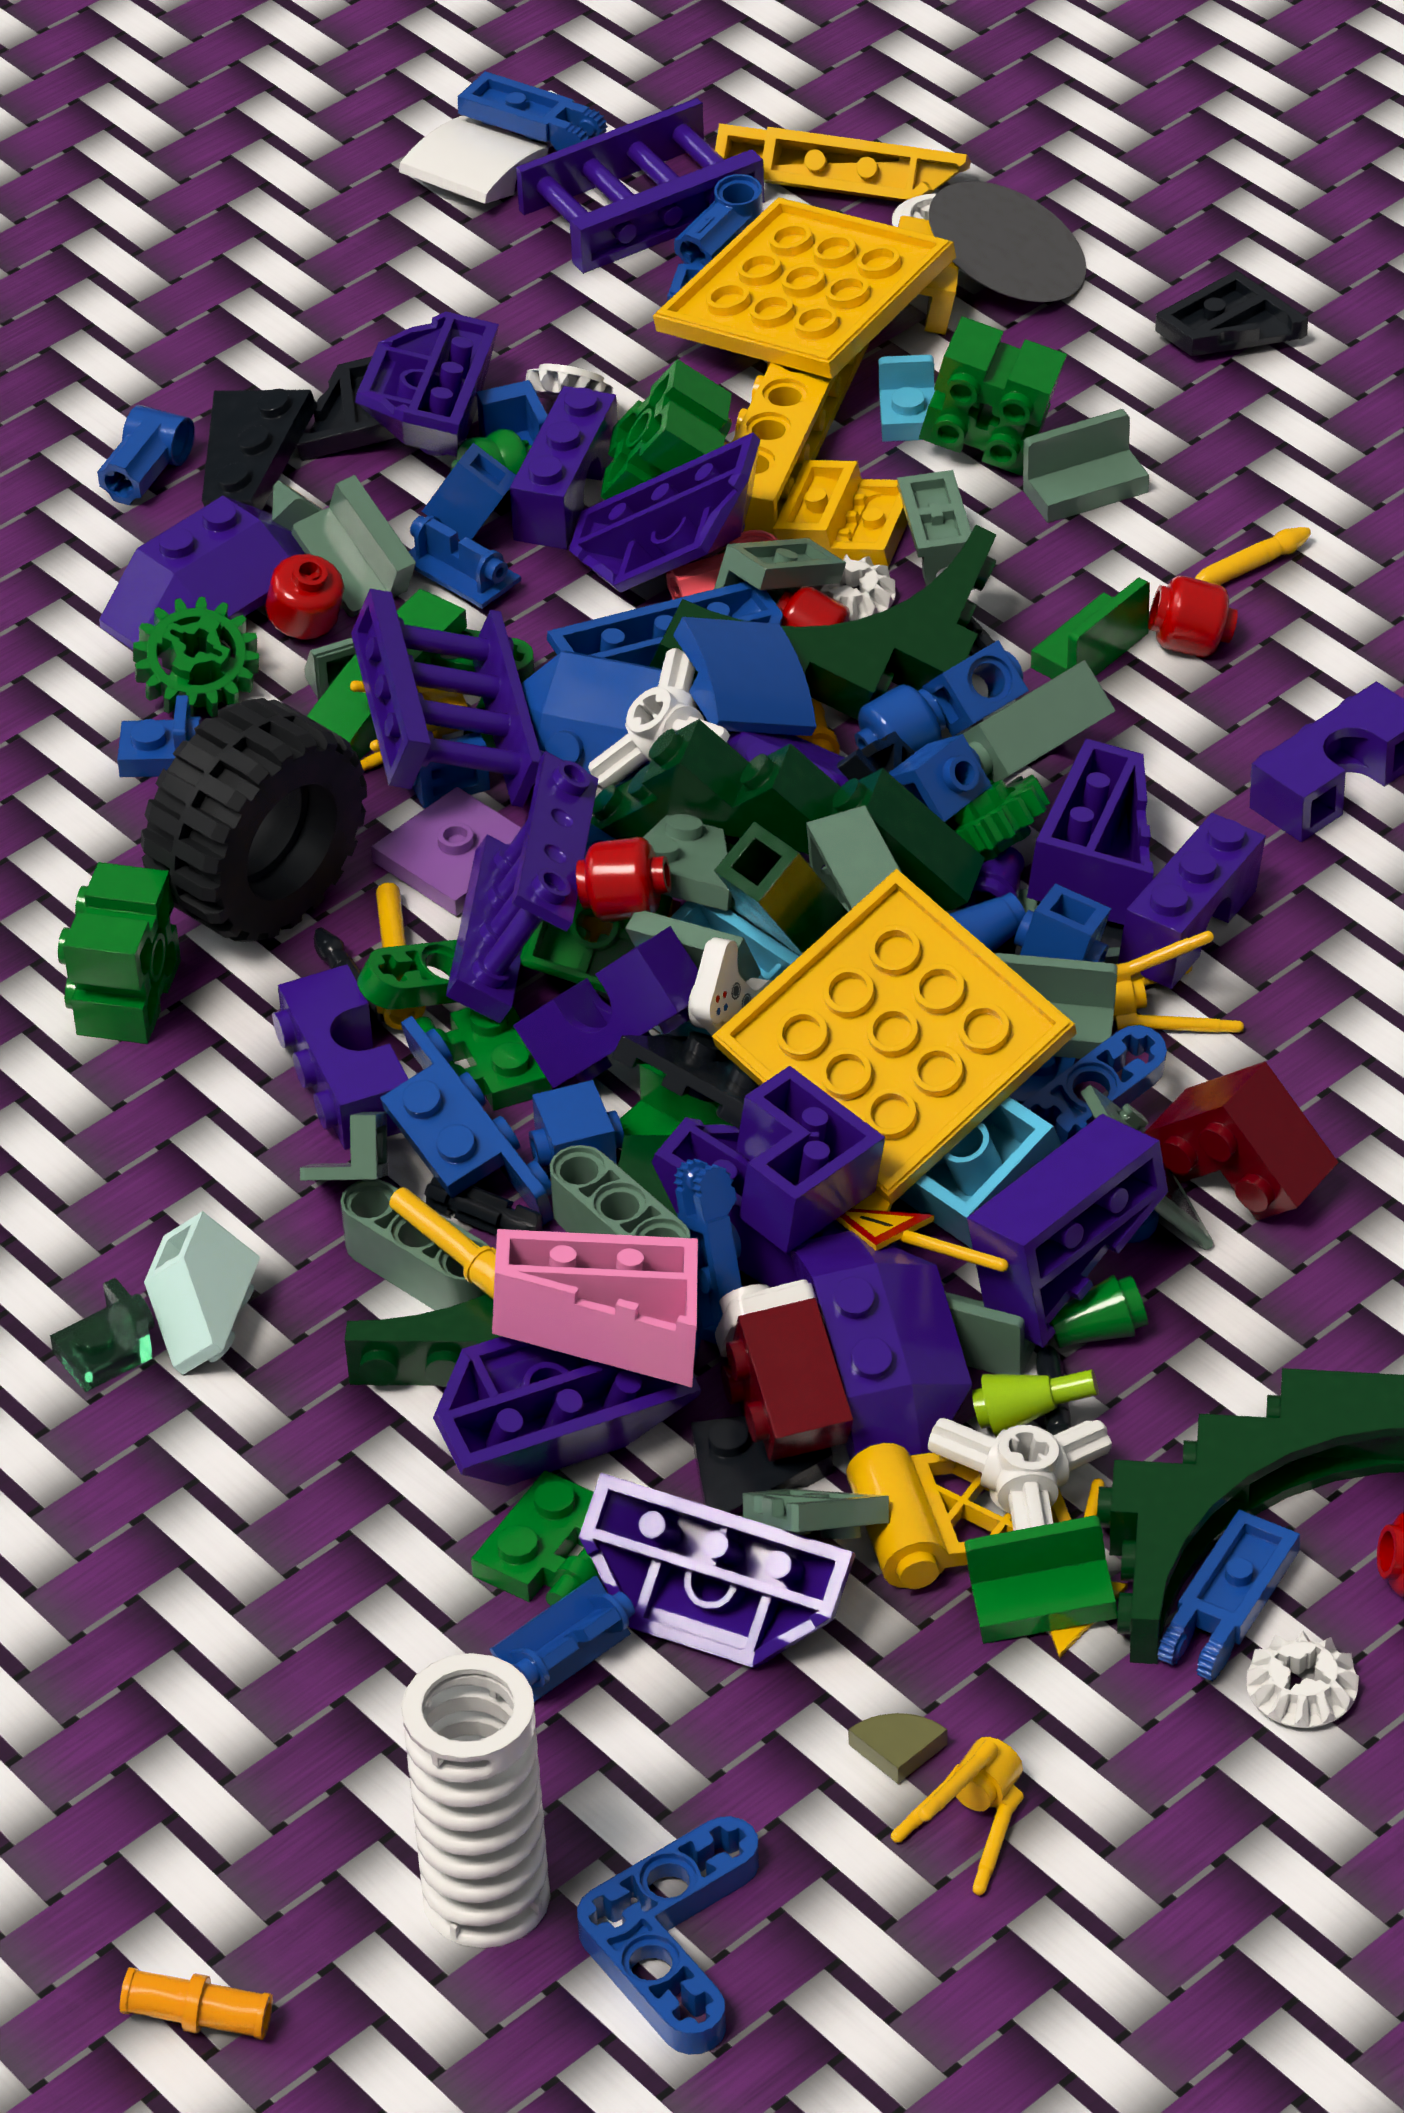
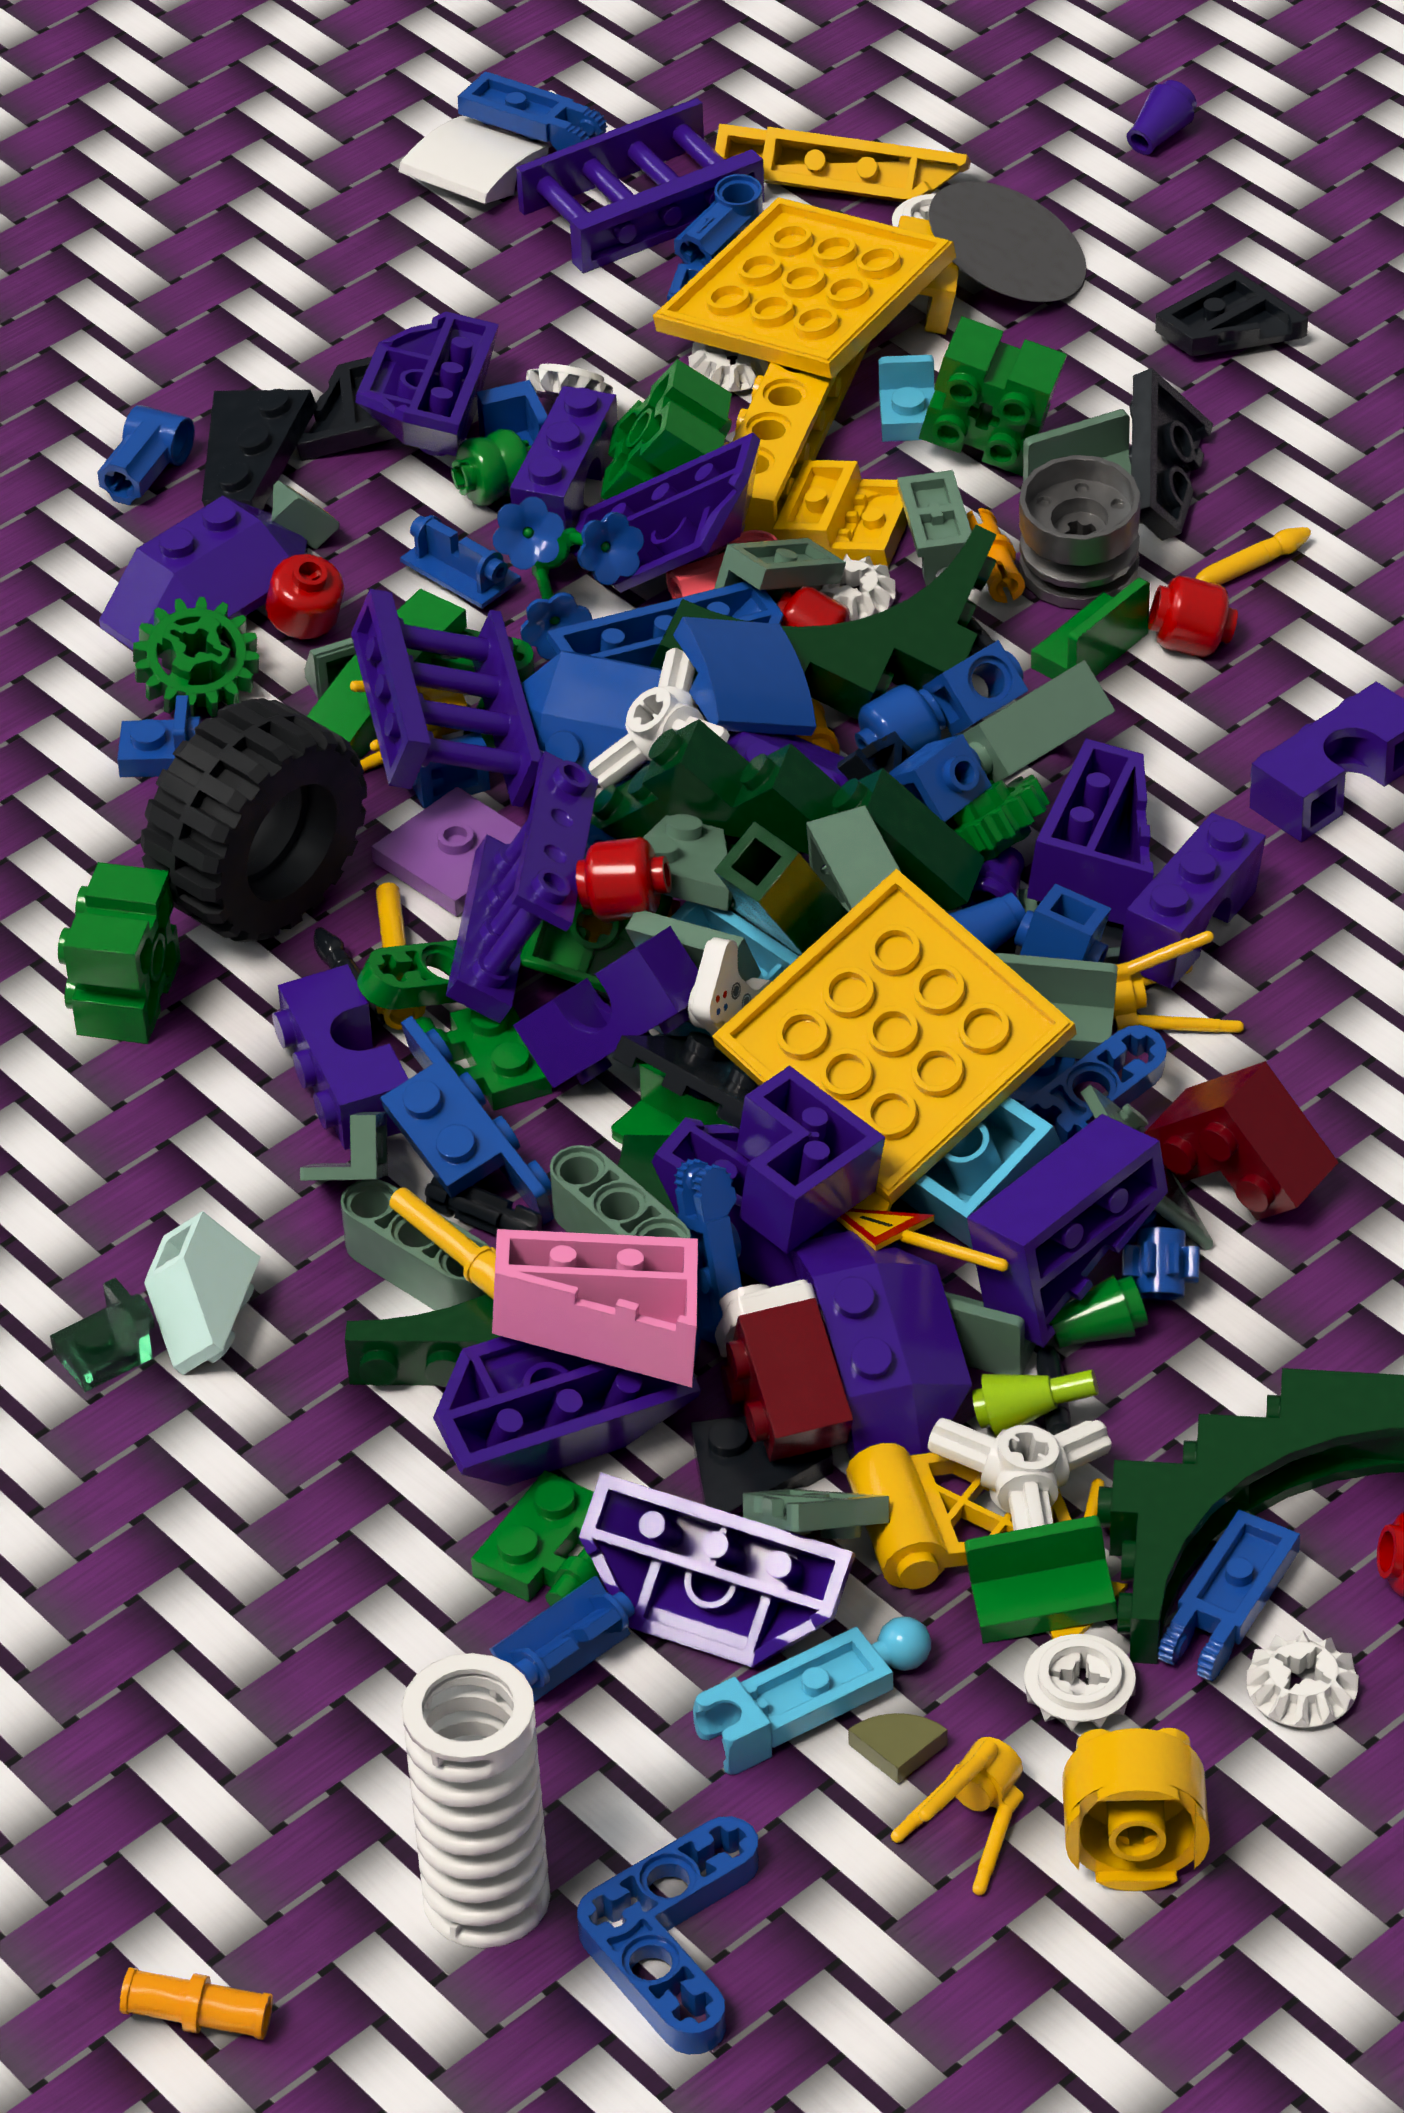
(358, 543): sand green panel -> none
(470, 492): blue brick -> none
(539, 541): none -> blue plant
(573, 1118): blue brick -> none
(714, 365): none -> white gear
(806, 1690): none -> medium azure plate
(1005, 571): none -> light orange pin
(1054, 1670): none -> white gear
(1078, 530): none -> flat silver wheel
(1135, 1806): none -> yellow brick
(1161, 1263): none -> blue gear
(1164, 113): none -> dark purple cone
(1164, 451): none -> black wing

